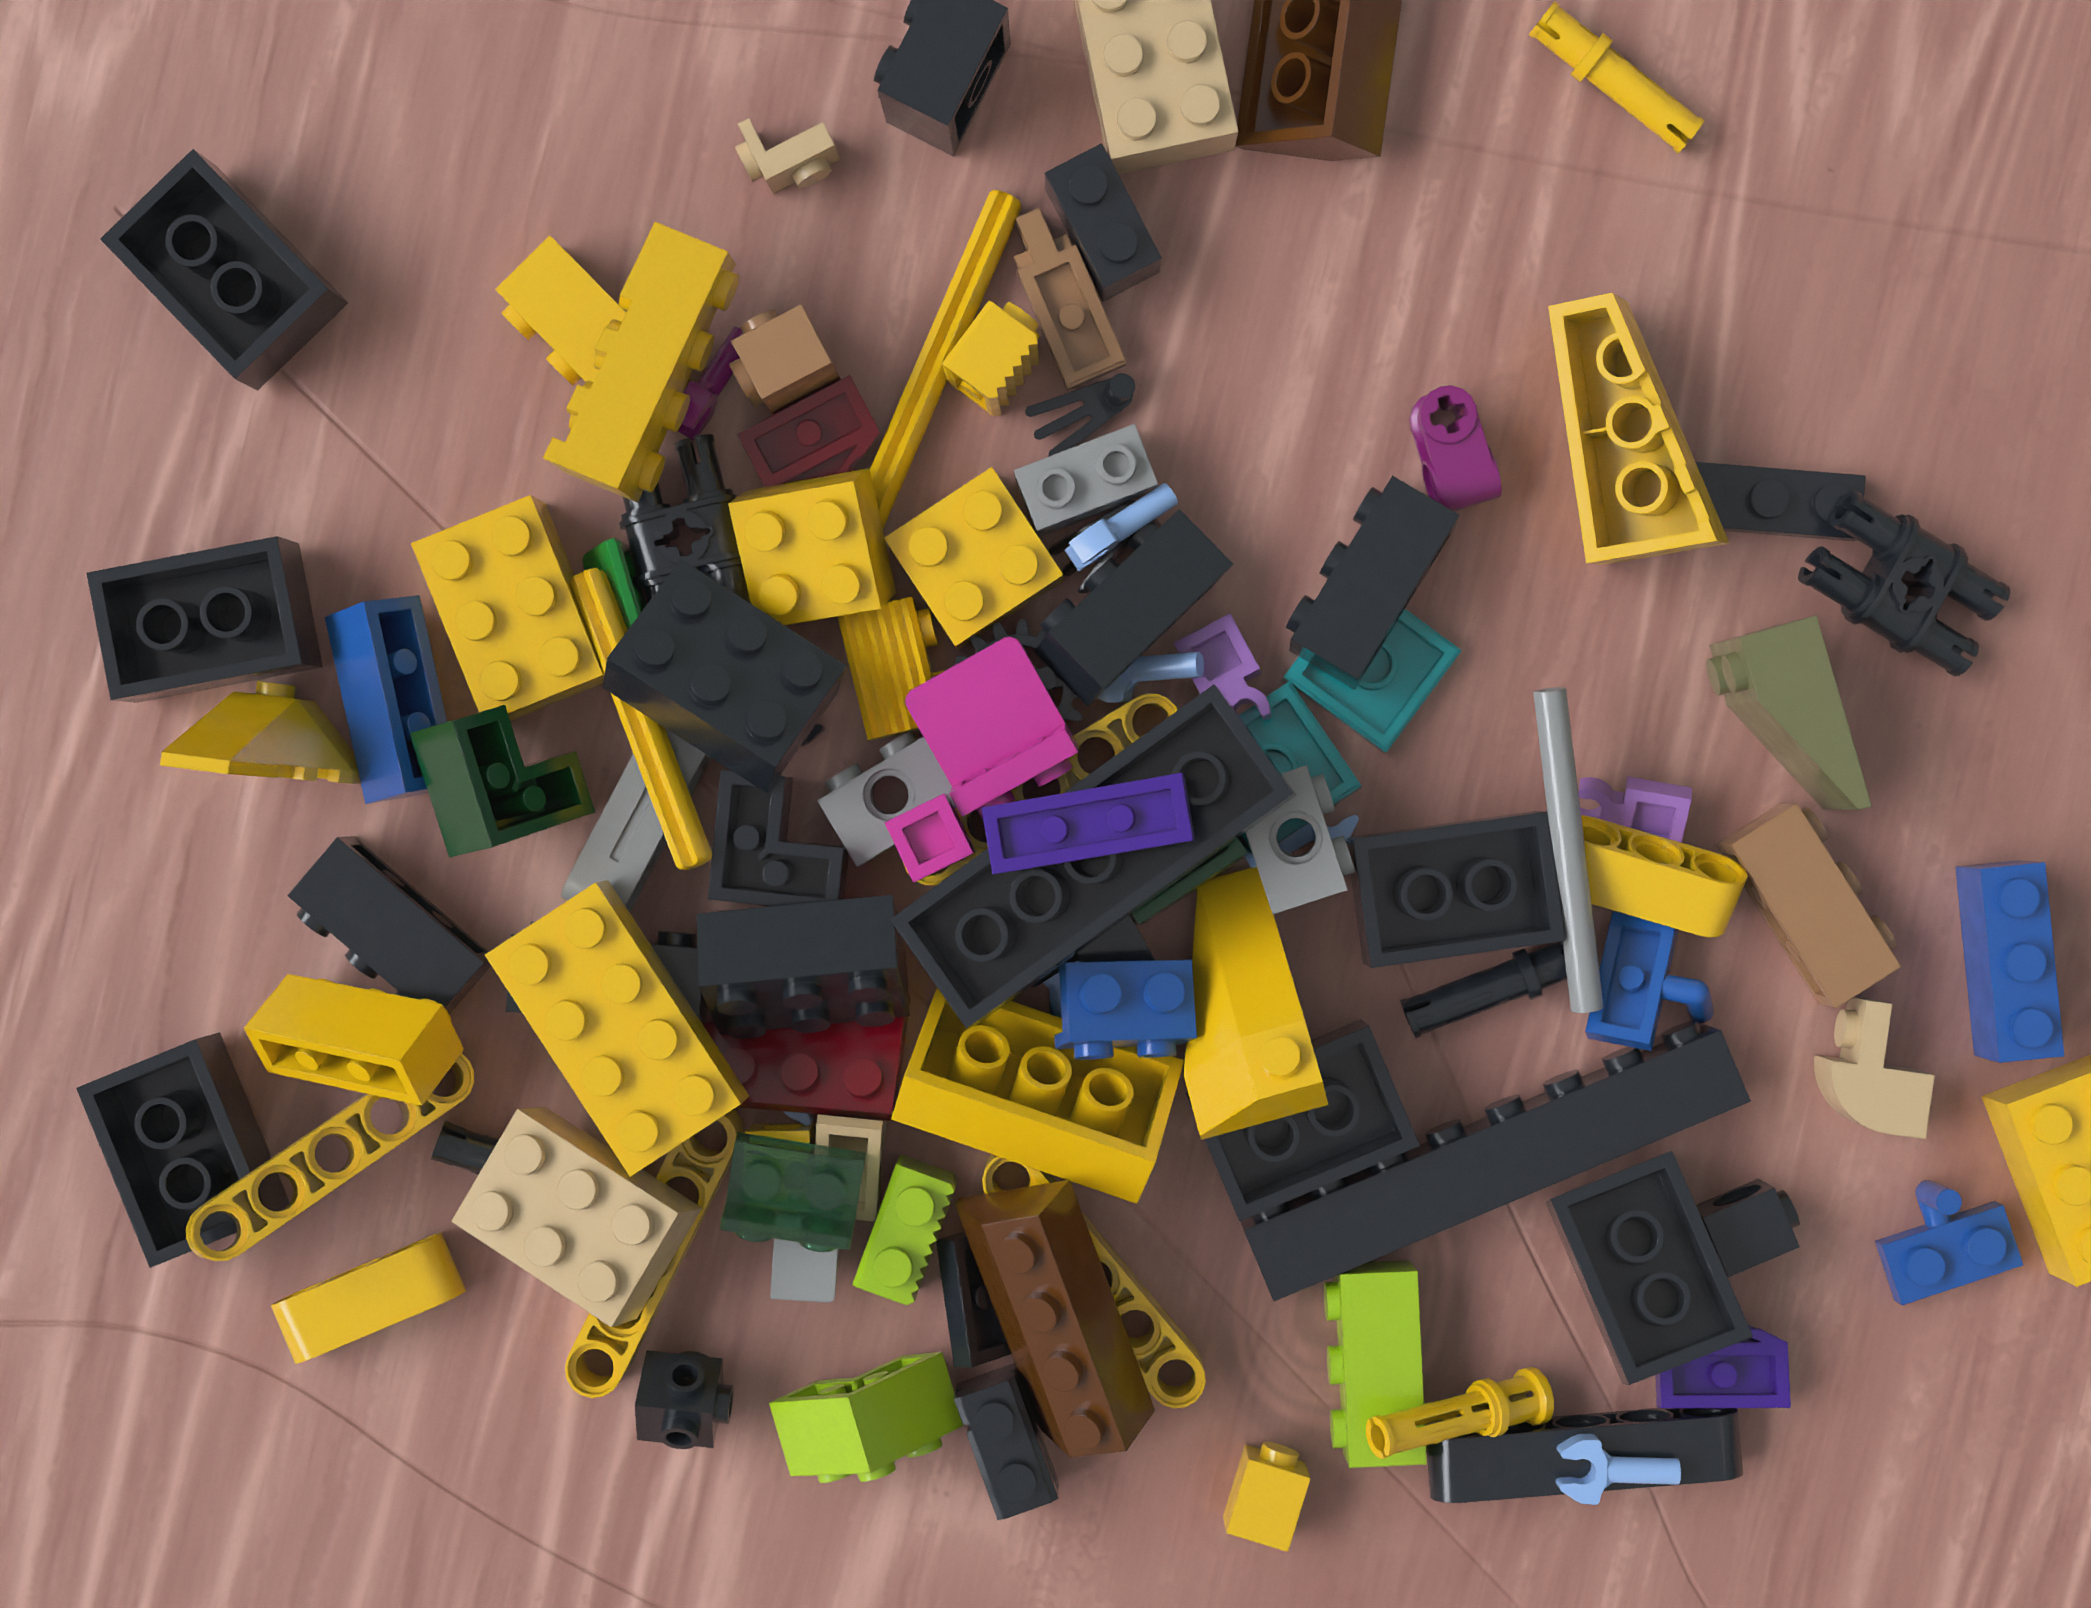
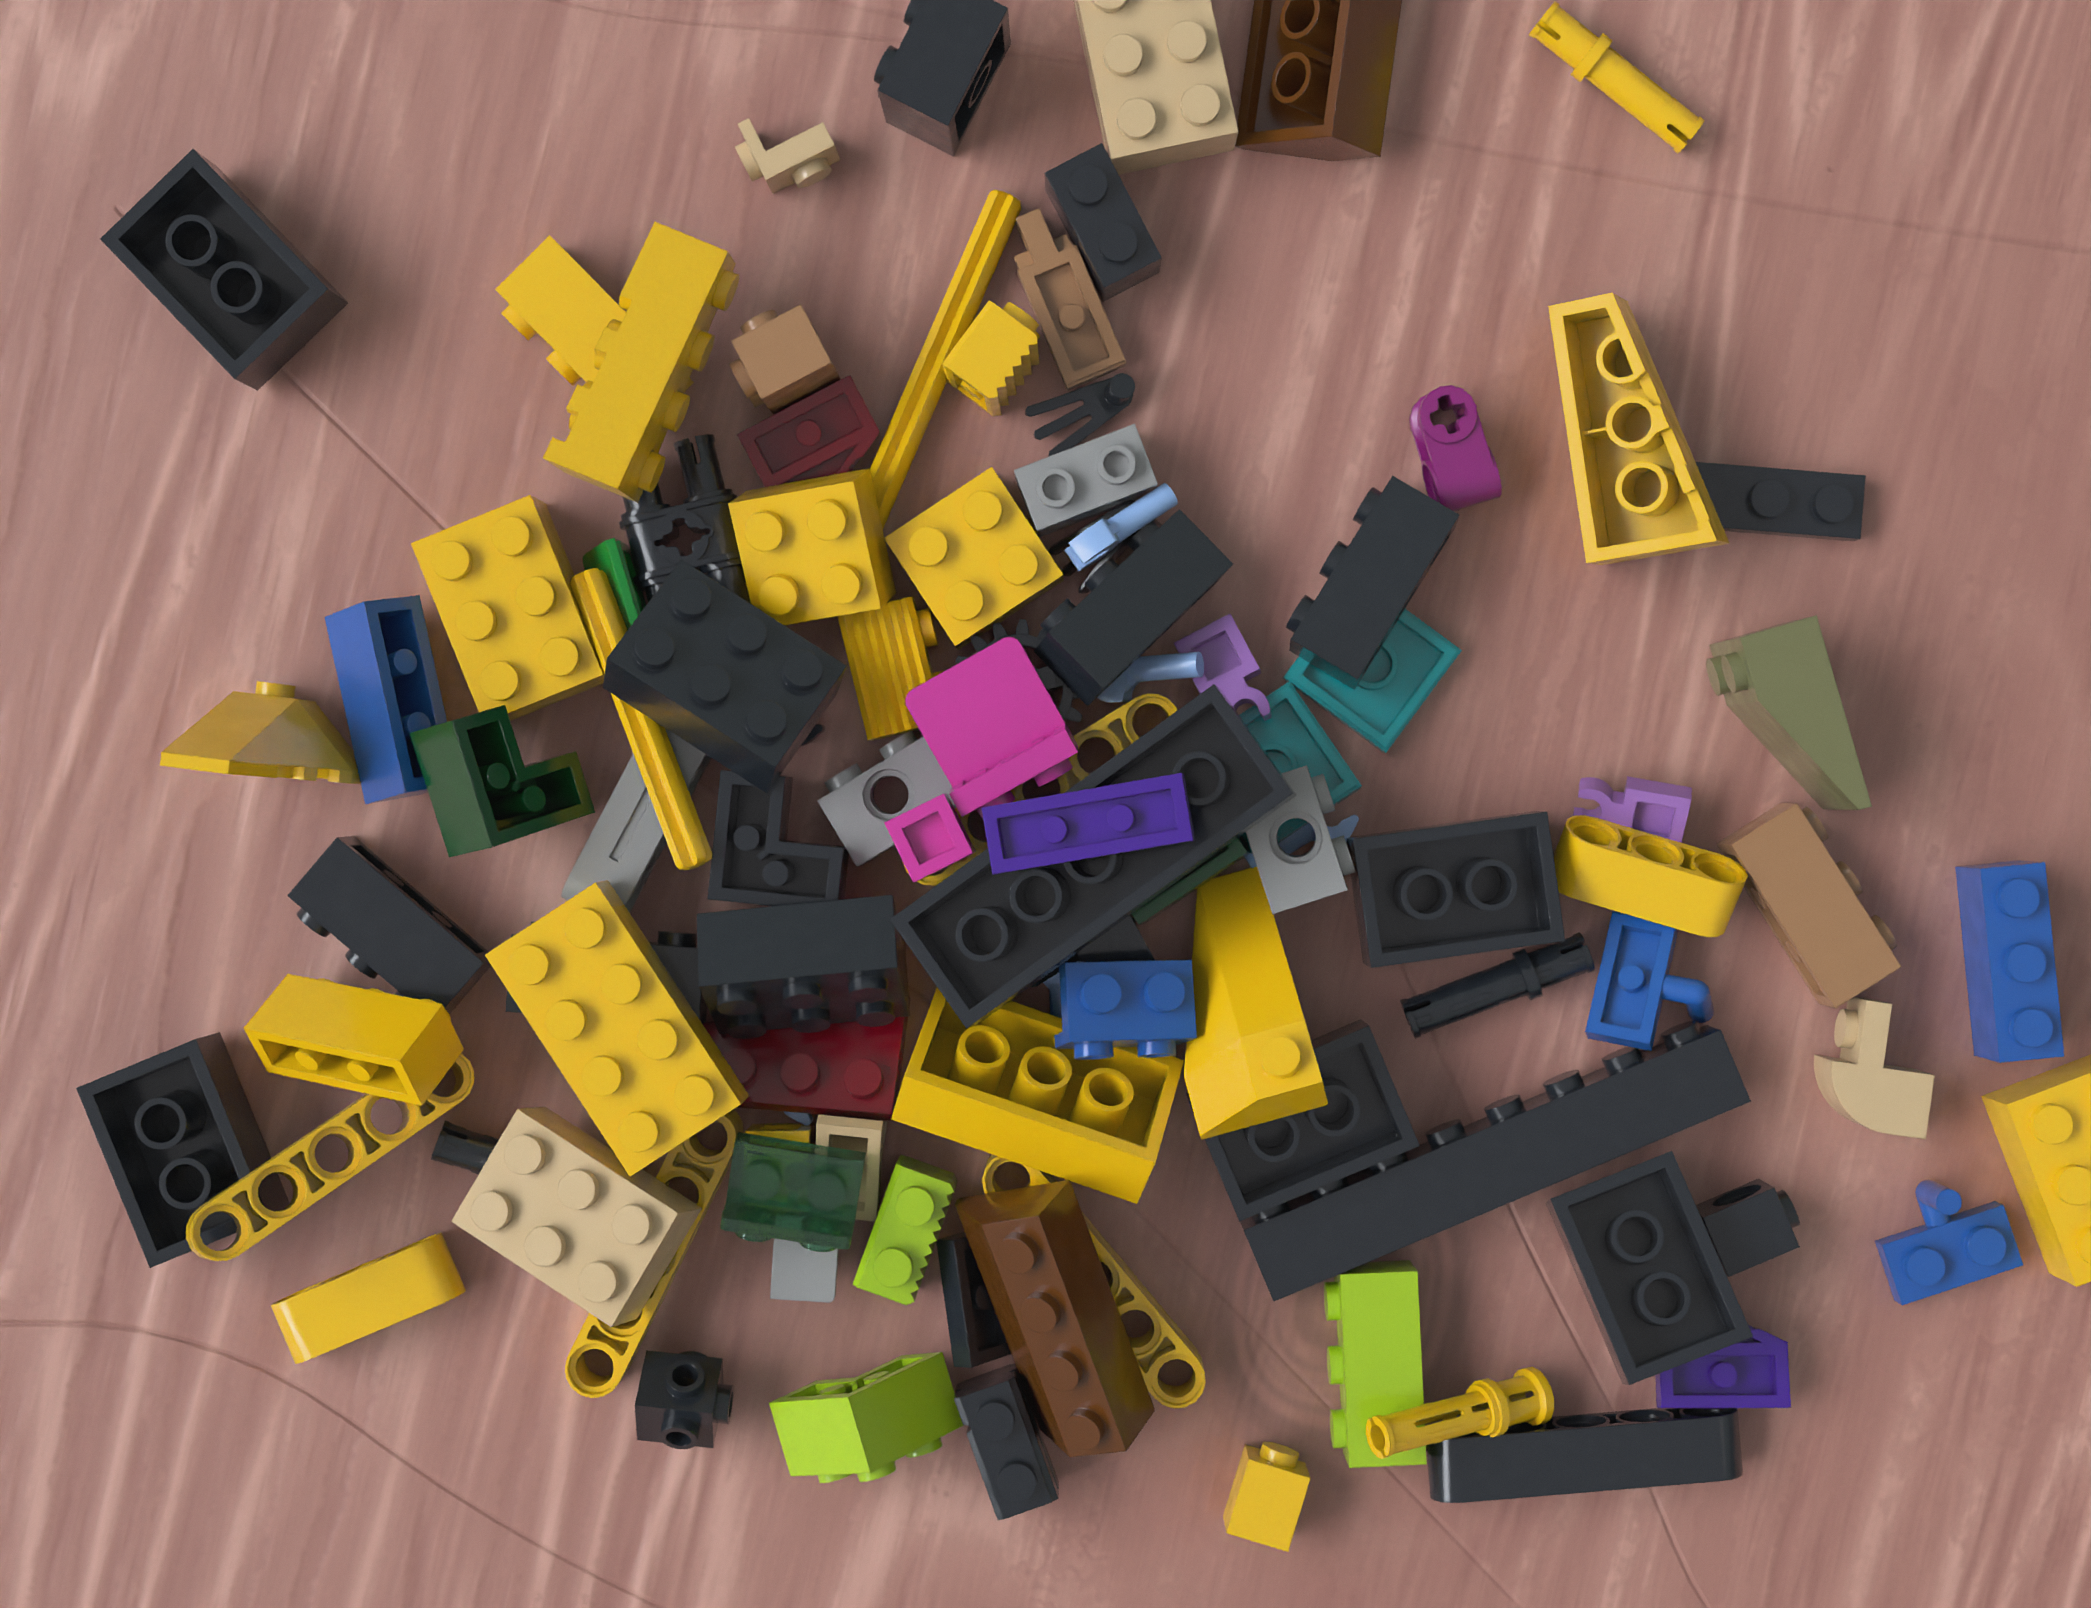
(204, 620): black brick -> none
(708, 388): magenta bar -> none
(1568, 848): light grey piece -> none
(1611, 1469): light blue bar -> none
(1922, 563): black pin -> none

